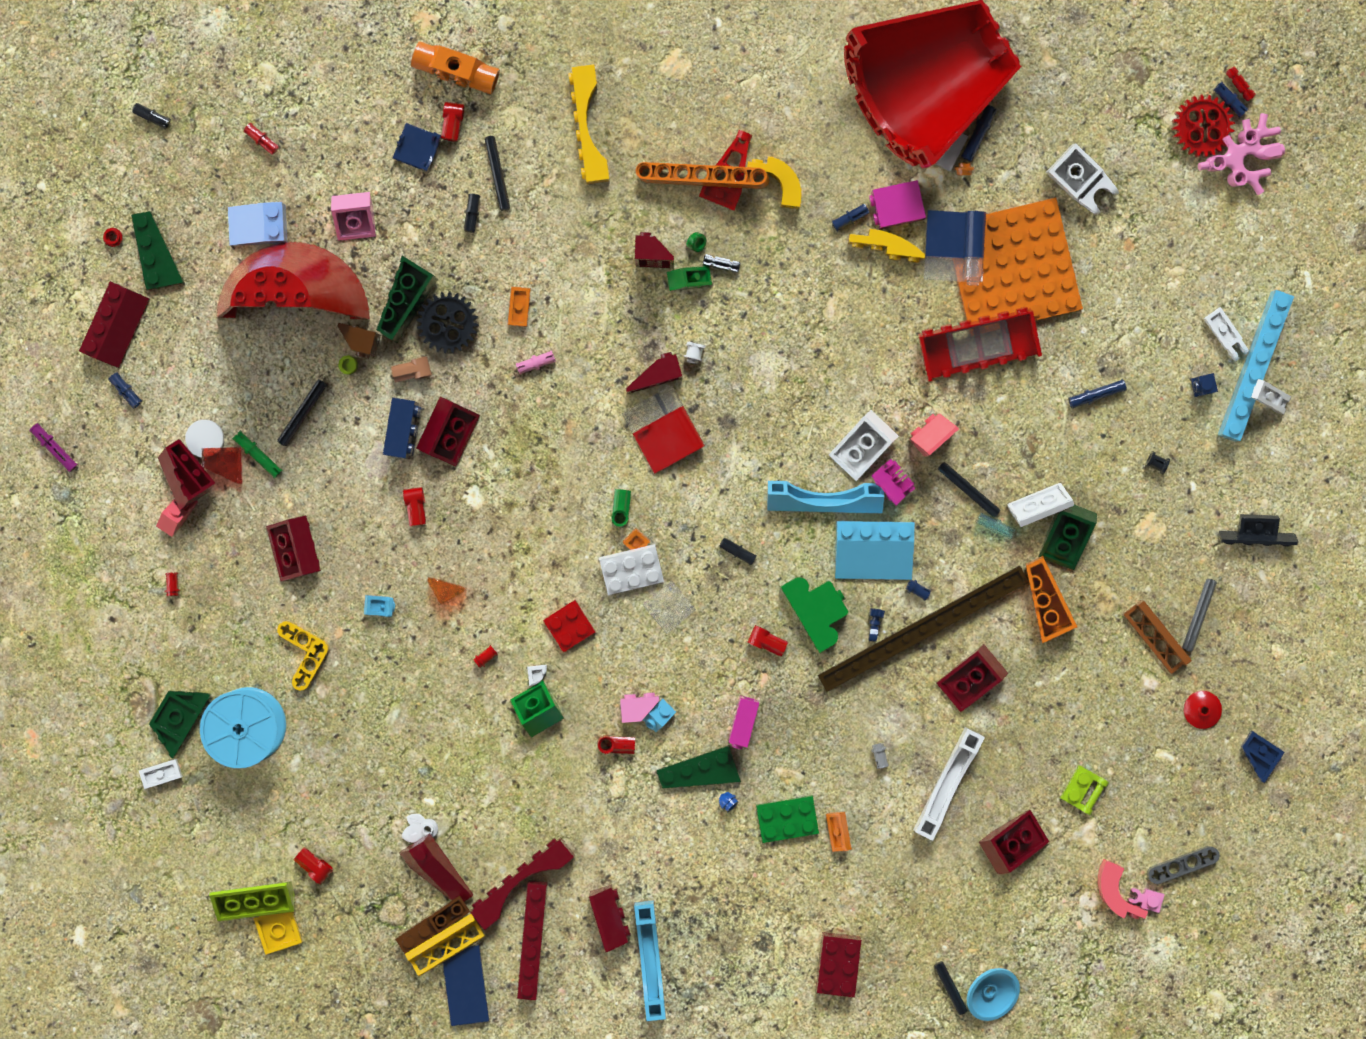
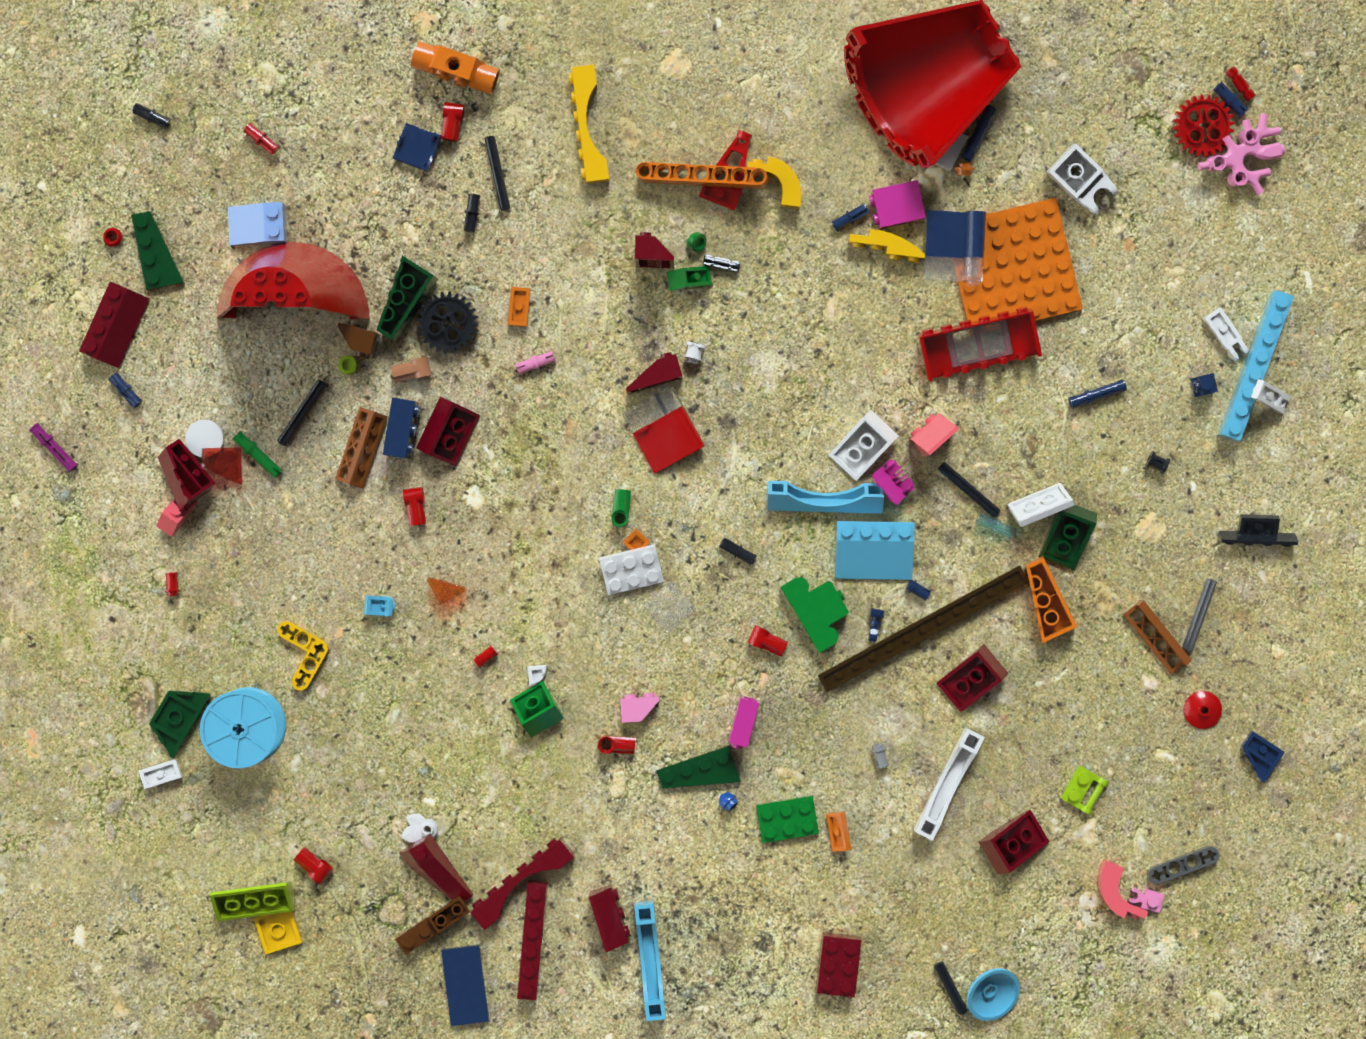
(293, 548): dark red slope -> none
(353, 216): bright pink slope -> none
(363, 449): none -> dark orange fence
(440, 939): yellow fence -> none
(569, 625): red plate -> none
(659, 716): medium azure bracket -> none

